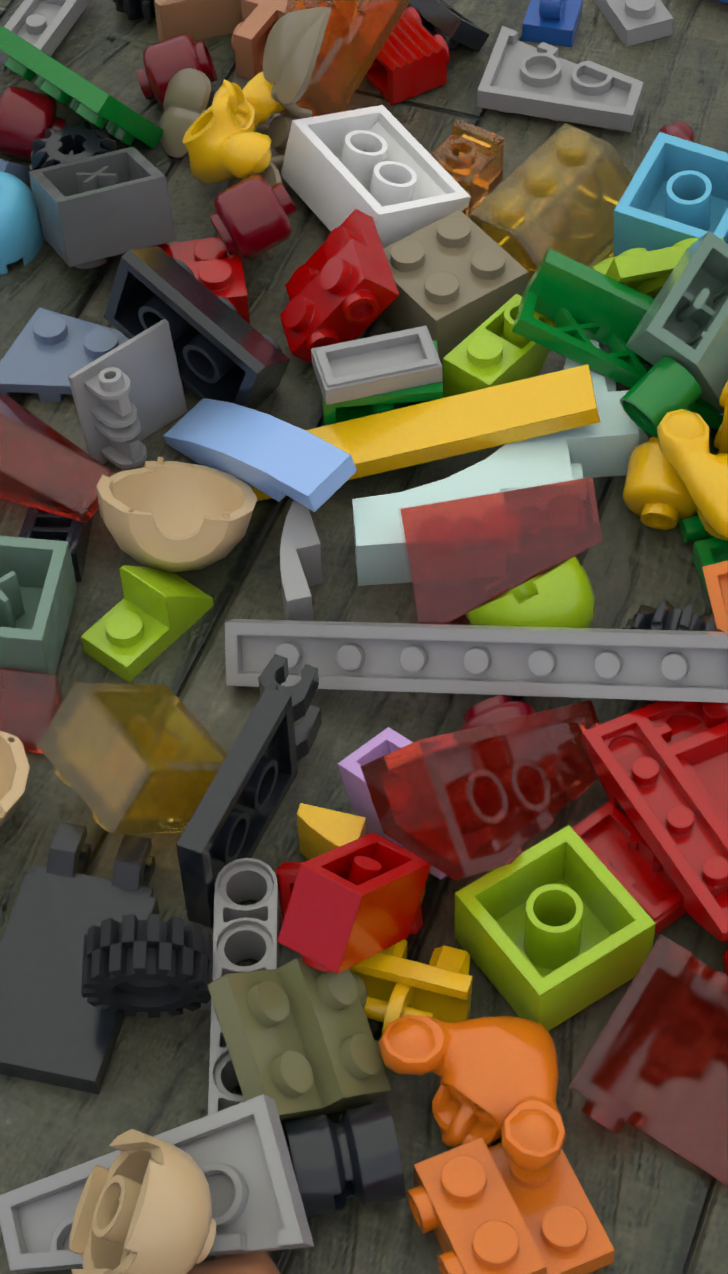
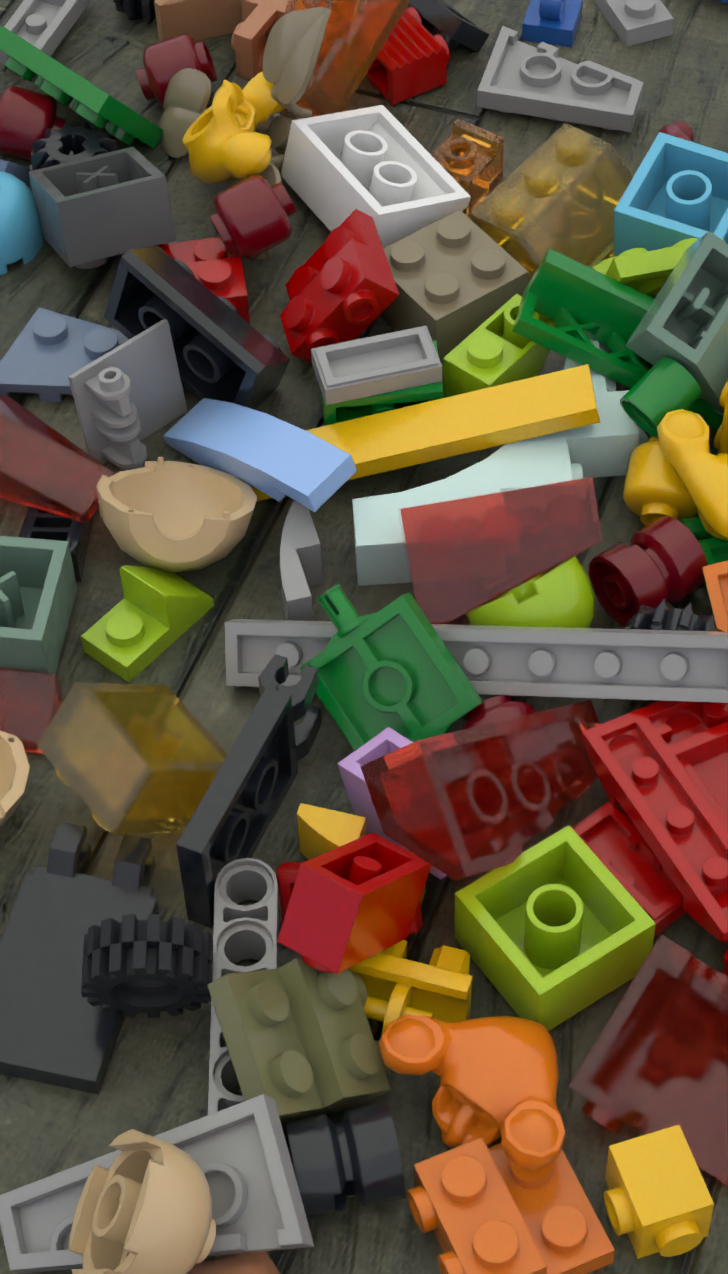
(389, 672): none -> green plate
(657, 1194): none -> yellow brick
(658, 565): none -> dark red wheel

